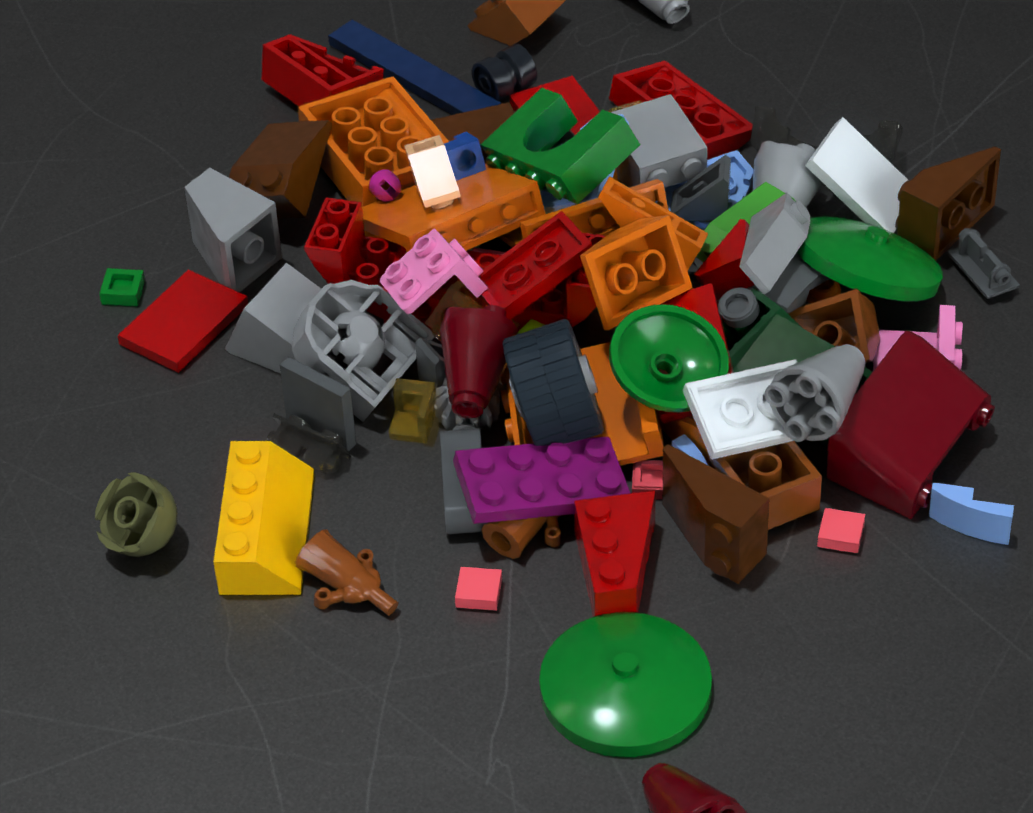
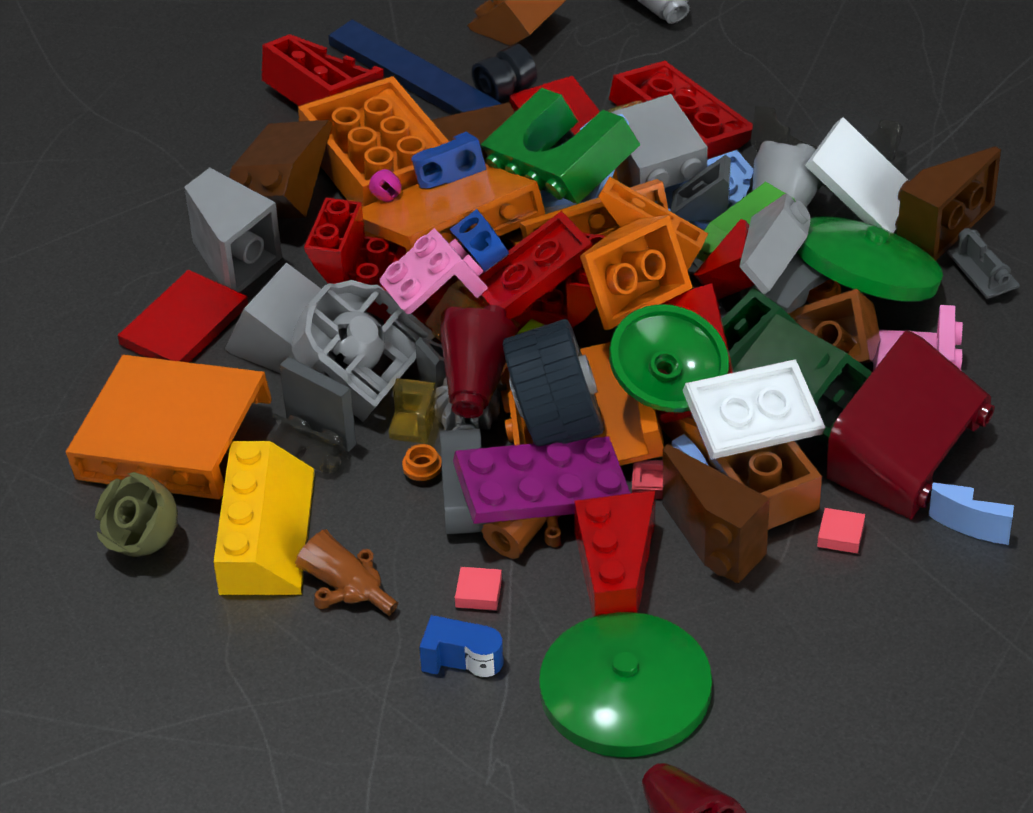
(122, 287): green tile -> none
(165, 423): none -> orange panel
(421, 462): none -> orange plate
(432, 172): slope -> none
(461, 647): none -> blue leg
(481, 241): none -> blue leg
(738, 307): dark grey tile -> none
(816, 393): light grey cone -> none

